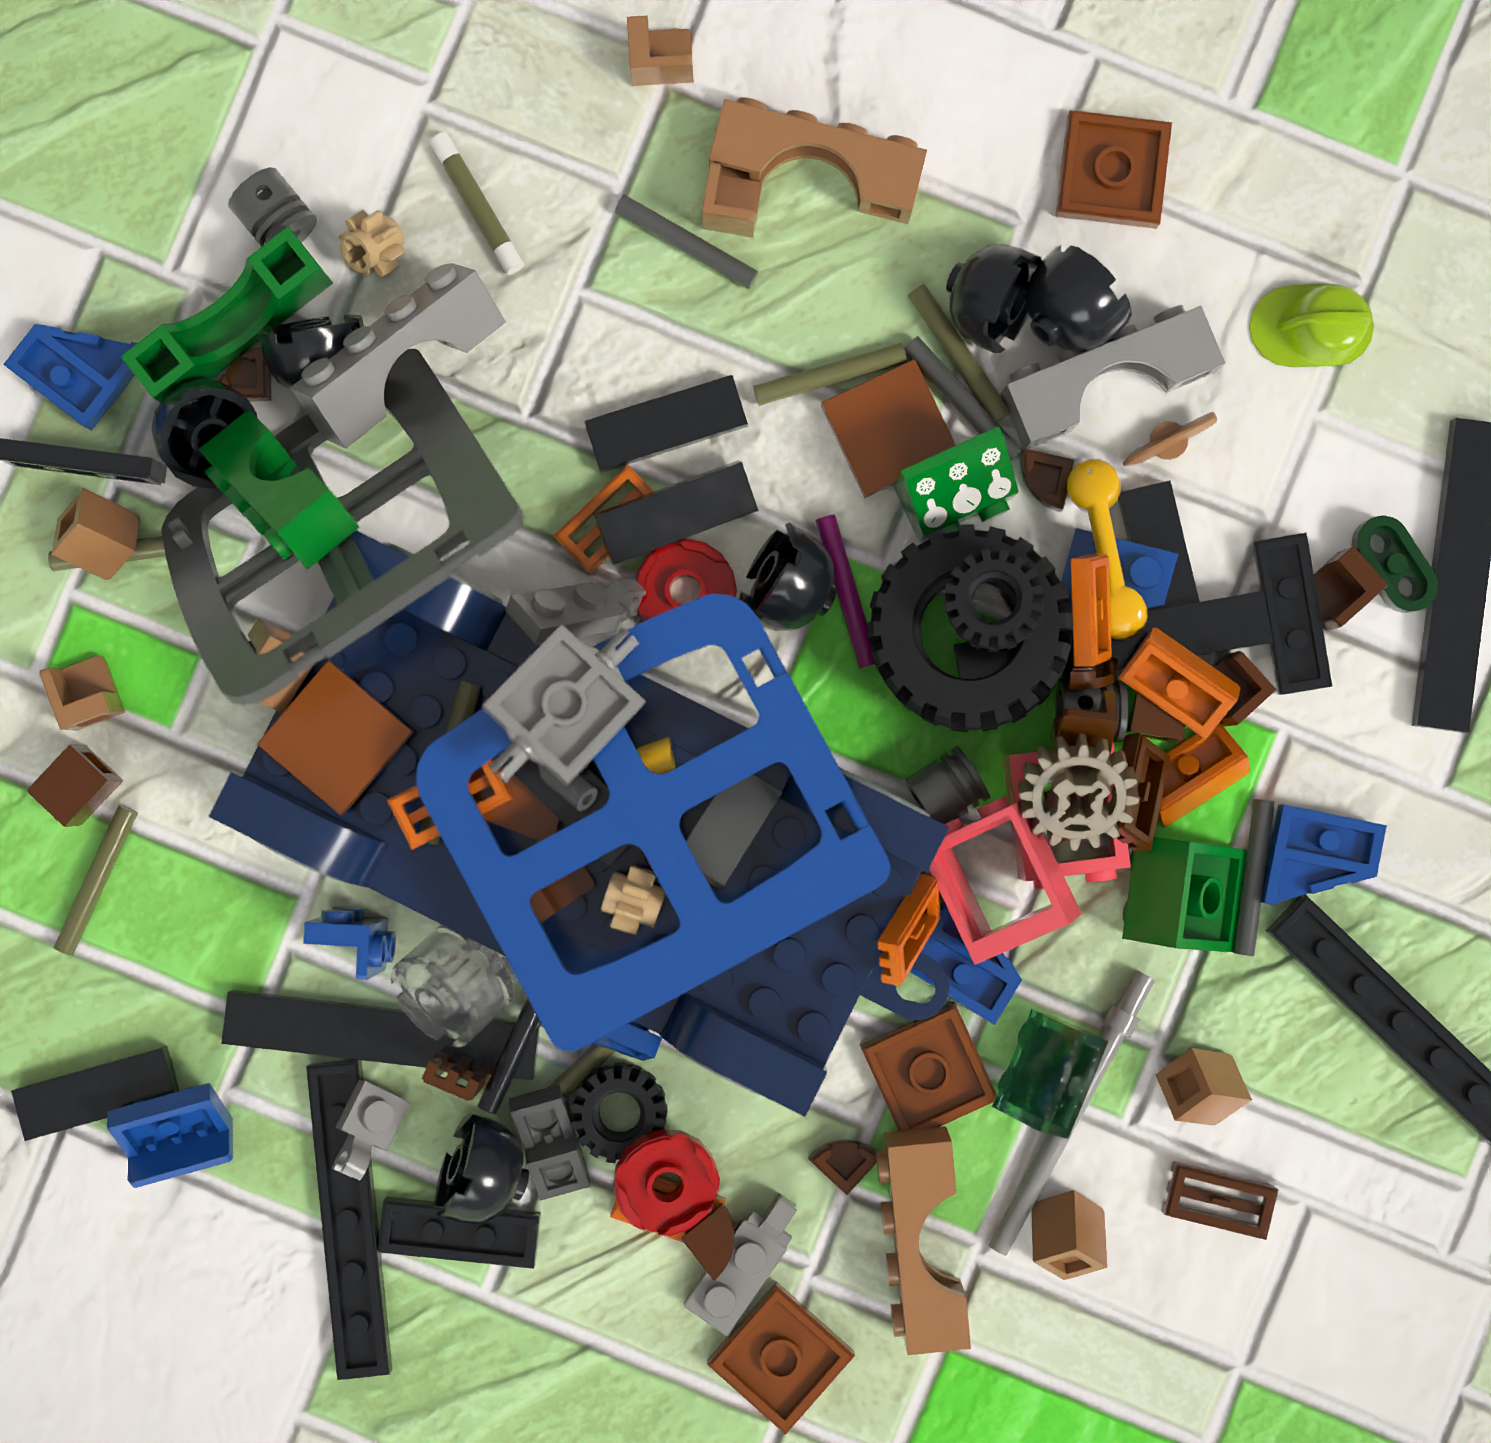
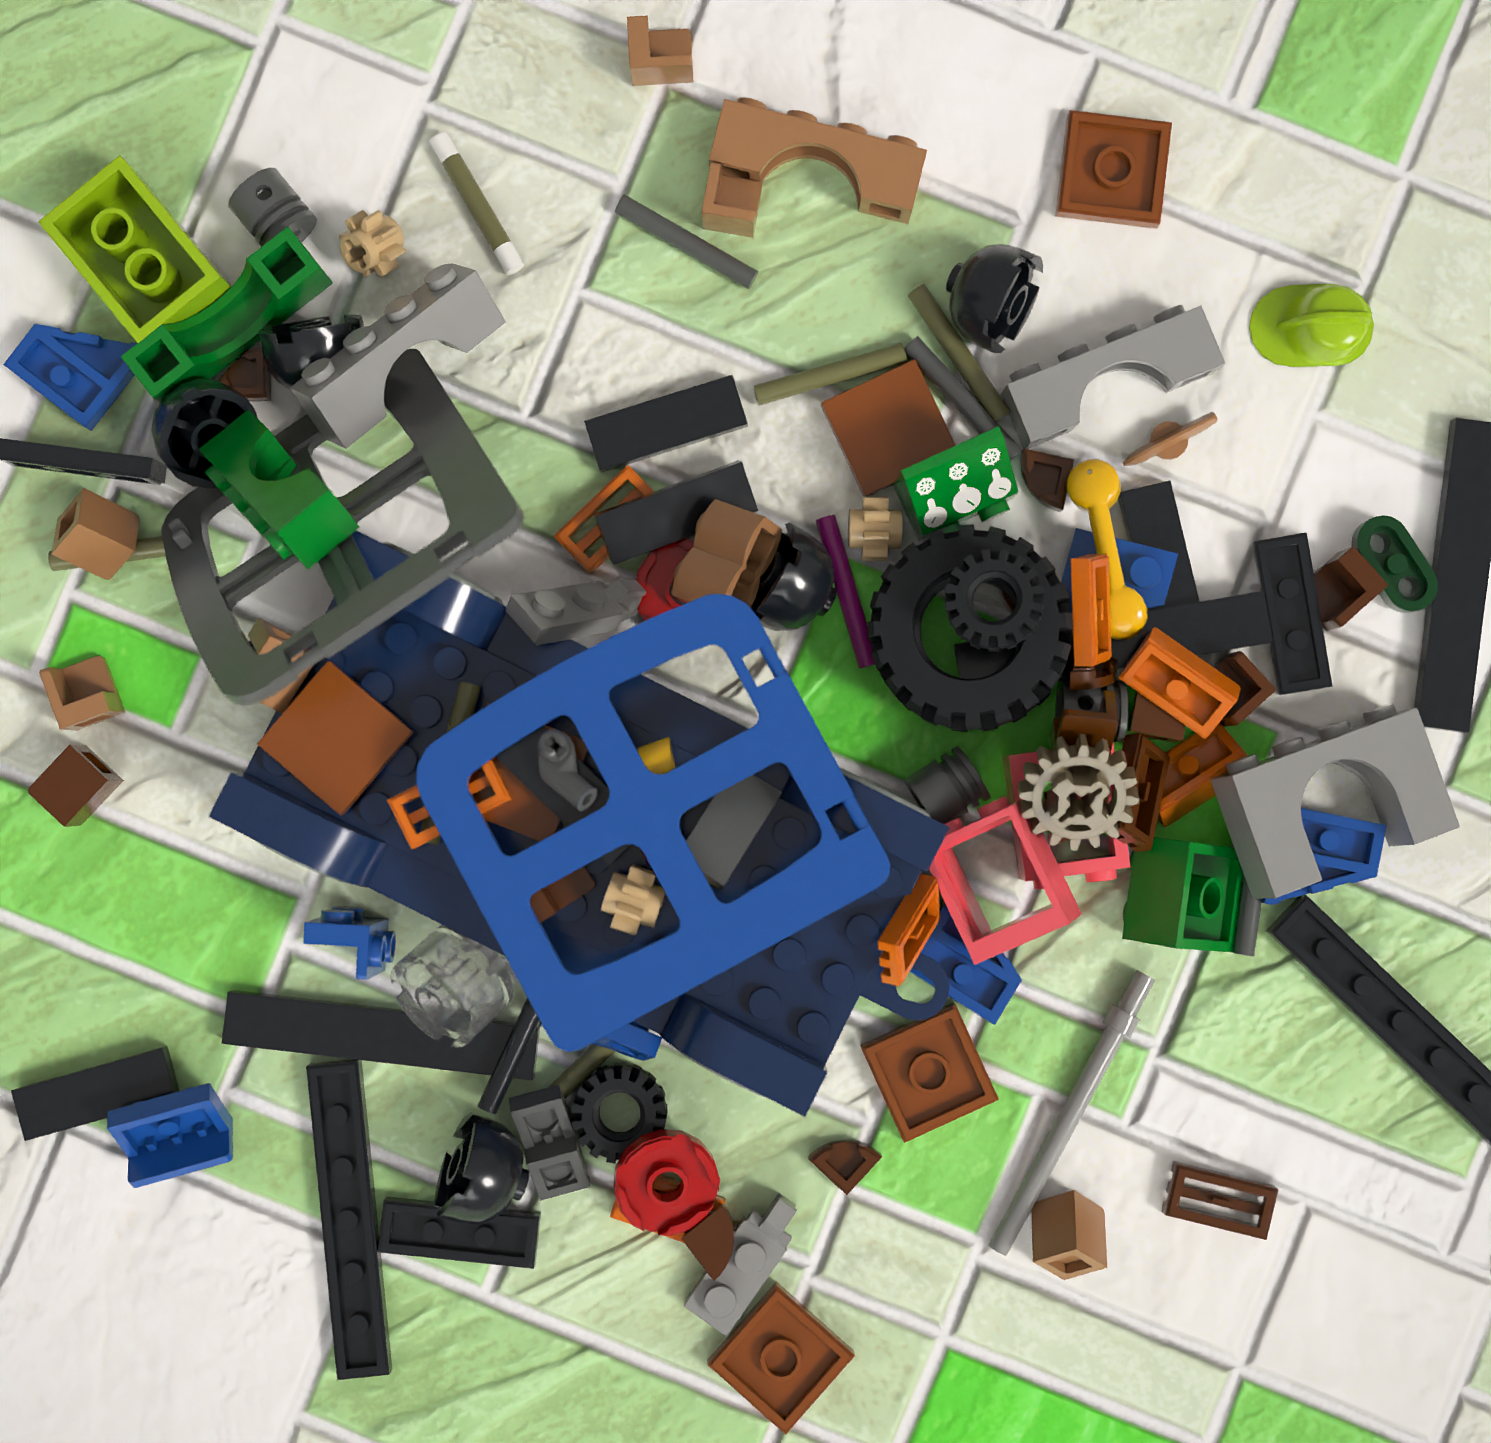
(95, 880): olive bar -> none
(133, 251): none -> lime brick
(370, 1121): light grey plate -> none
(442, 1063): reddish brown tile -> none
(563, 705): light grey plate -> none
(727, 555): none -> medium nougat brick
(875, 528): none -> tan gear
(932, 1303): medium nougat arch -> none
(1049, 1074): clear green brick -> none
(1074, 302): black cylinder -> none
(1203, 1087): medium nougat panel -> none
(1266, 795): none -> light grey arch

